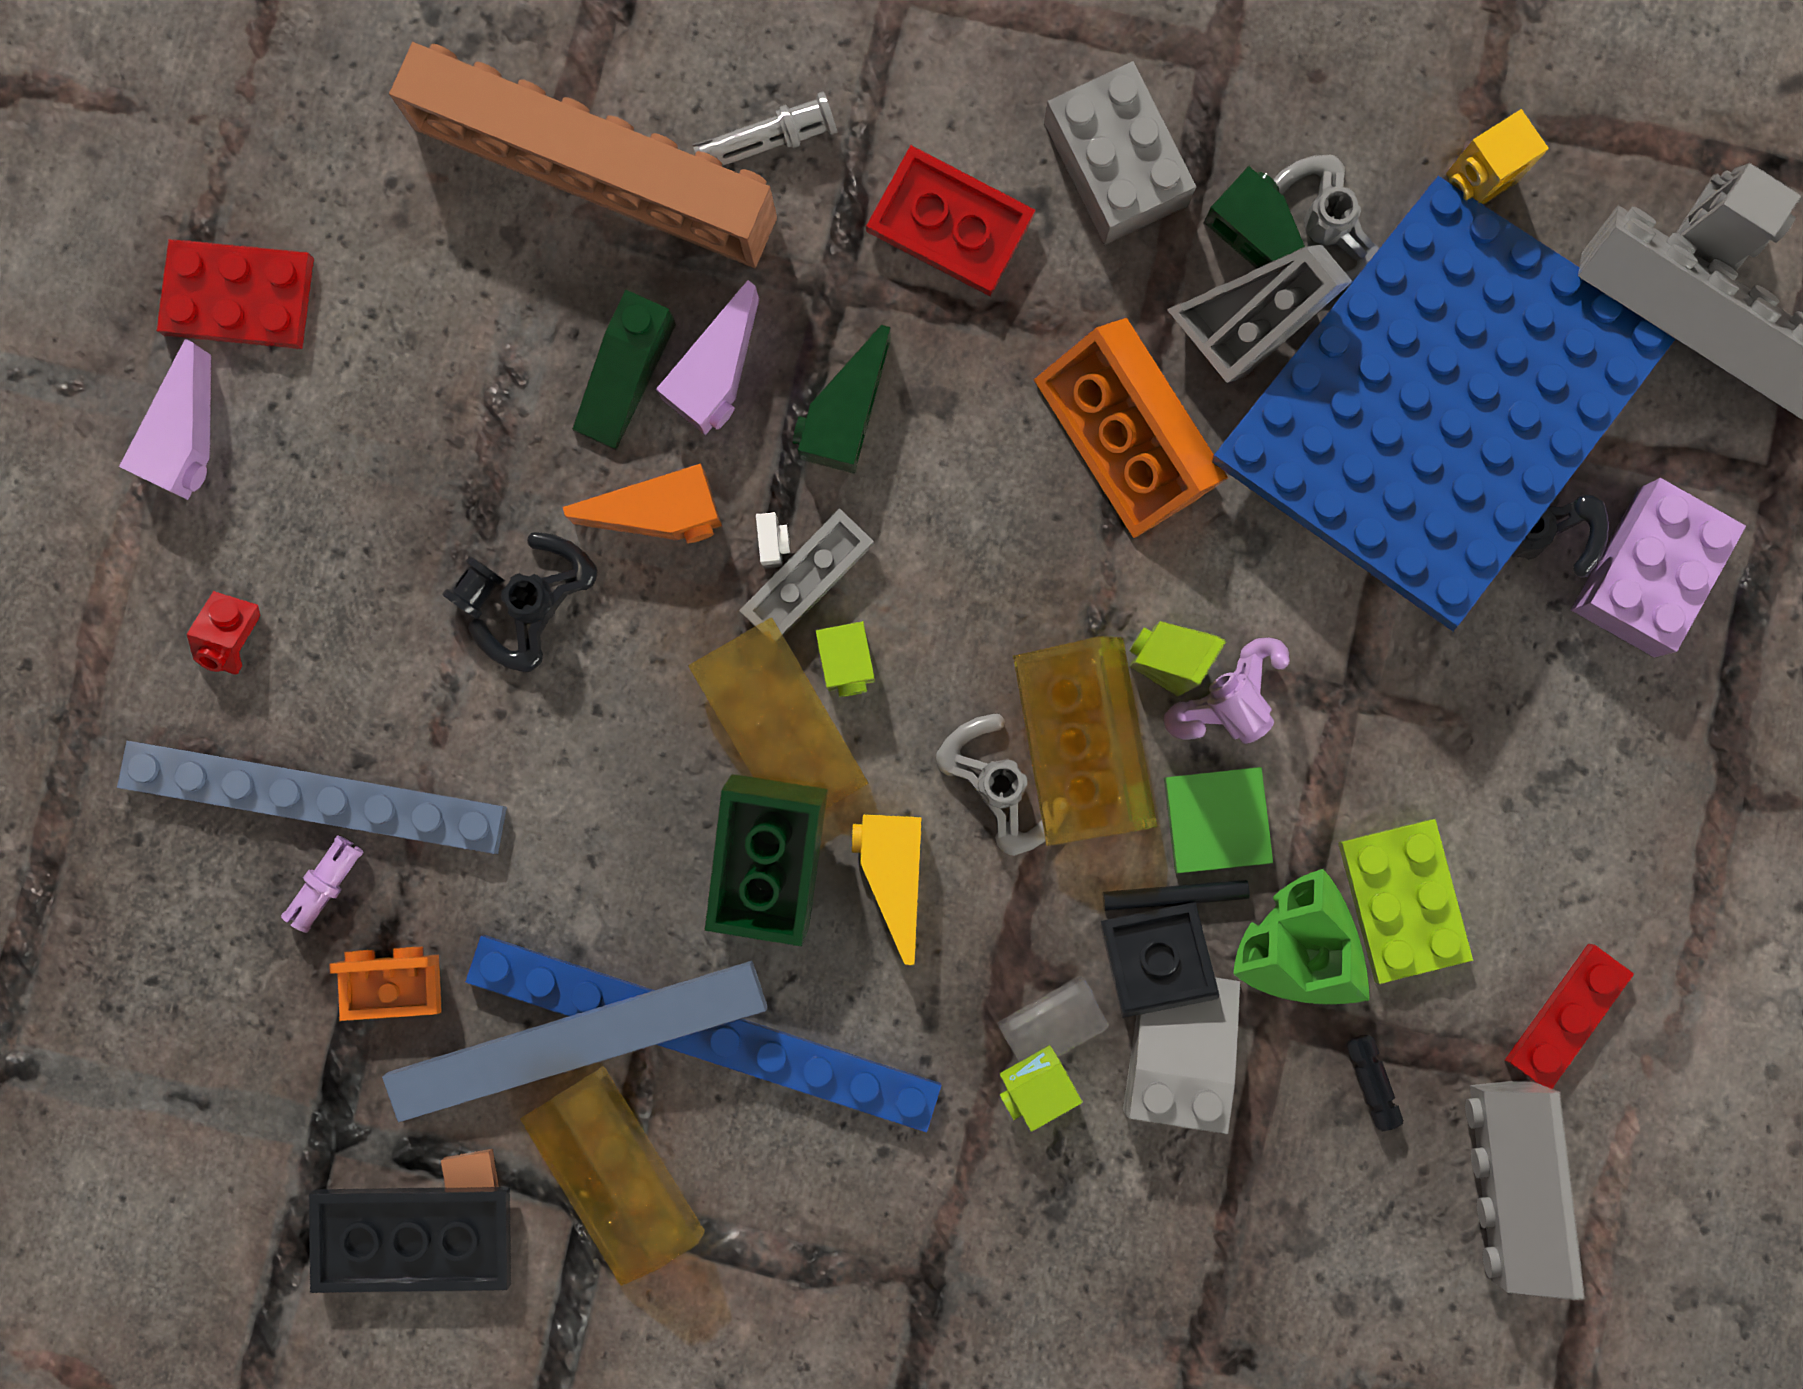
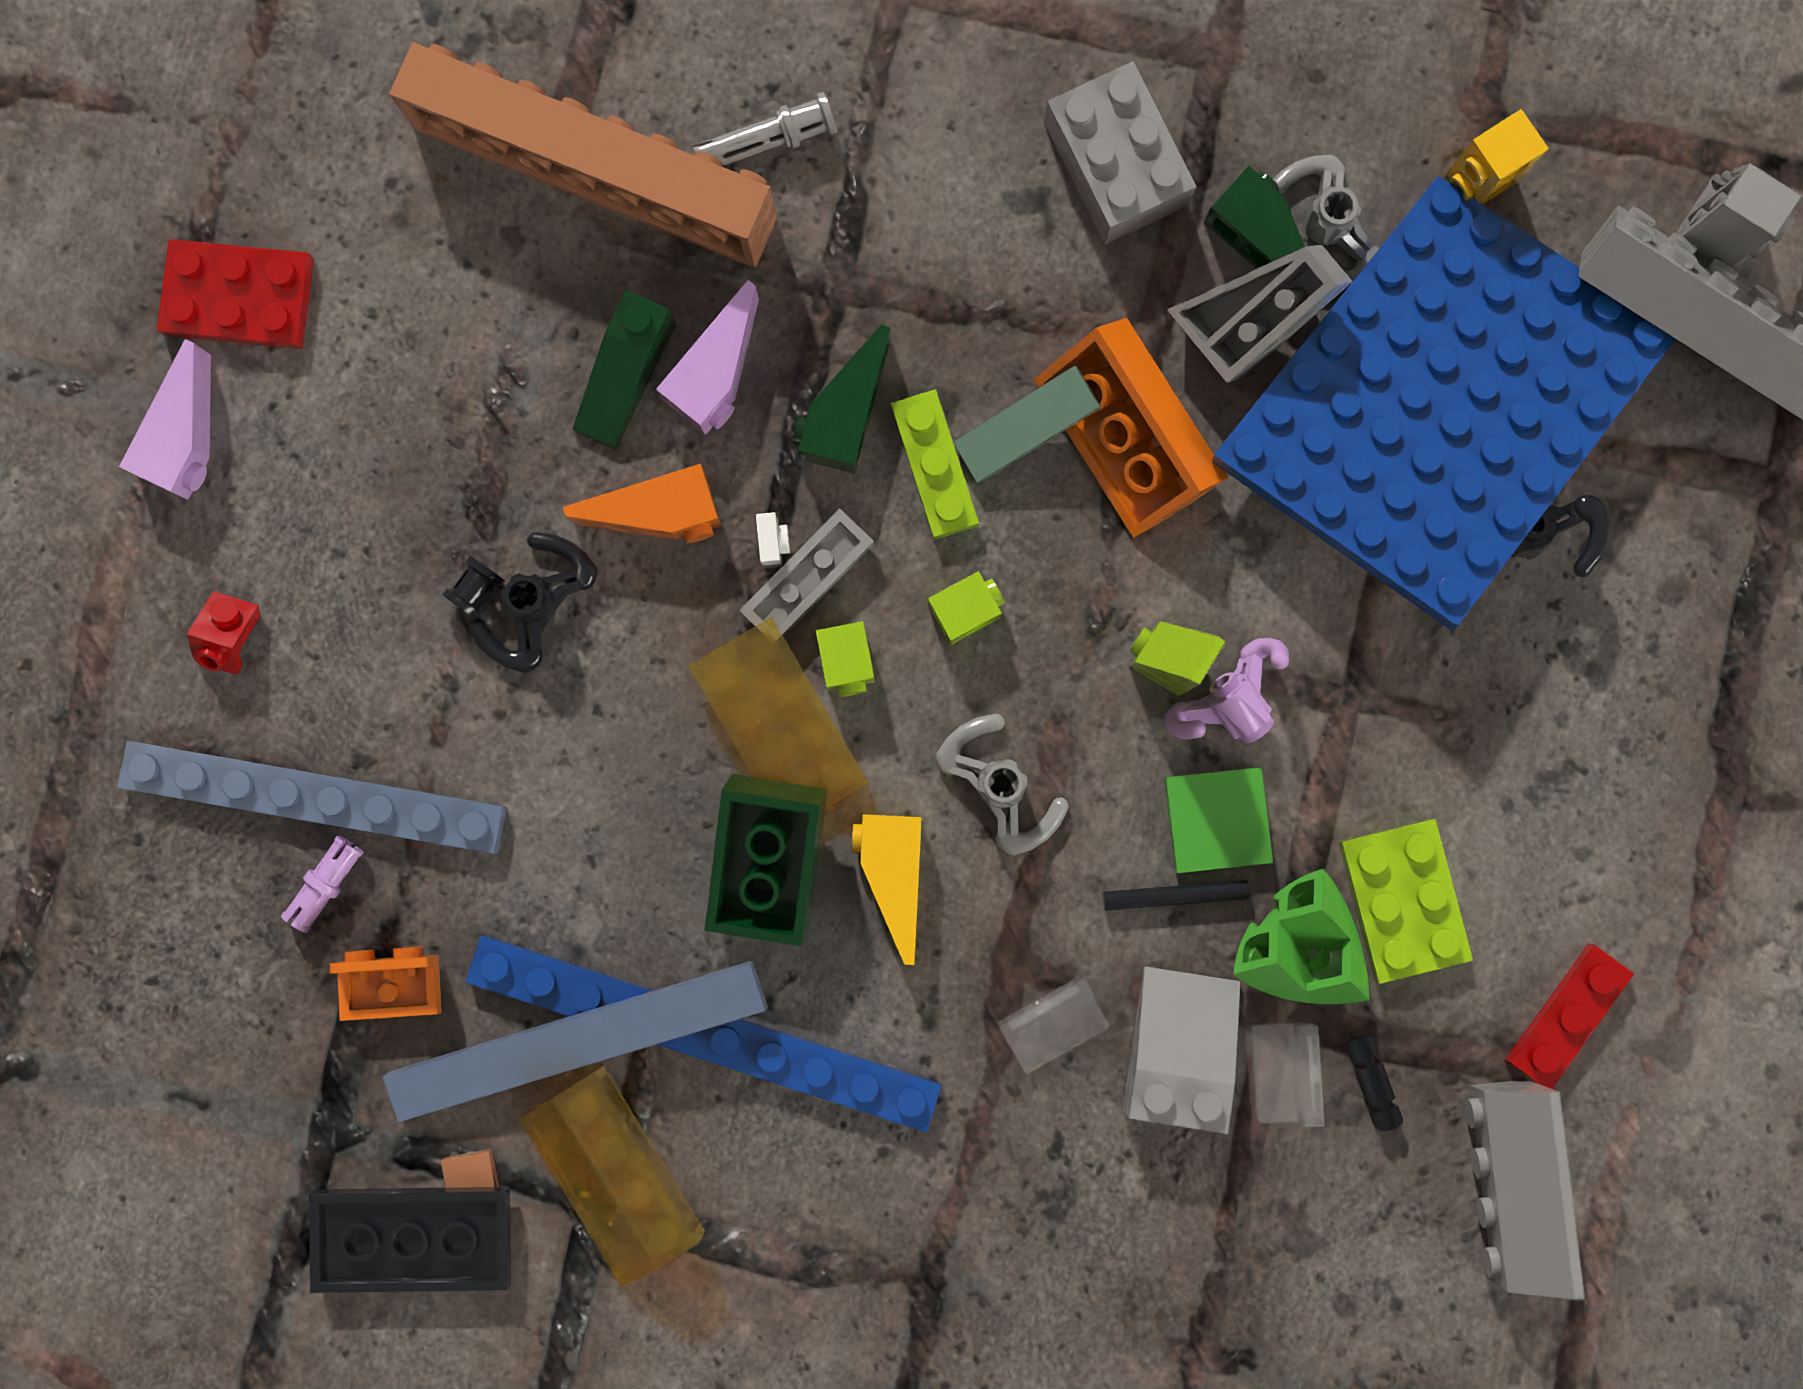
(934, 464): none -> lime plate
(950, 220): red plate -> none
(966, 607): none -> lime brick
(1027, 424): none -> sand green tile
(1038, 1089): lime brick -> none
(1084, 740): clear yellow slope -> none
(1159, 960): black tile -> none
(1287, 1073): none -> clear panel
(1658, 568): lavender brick -> none

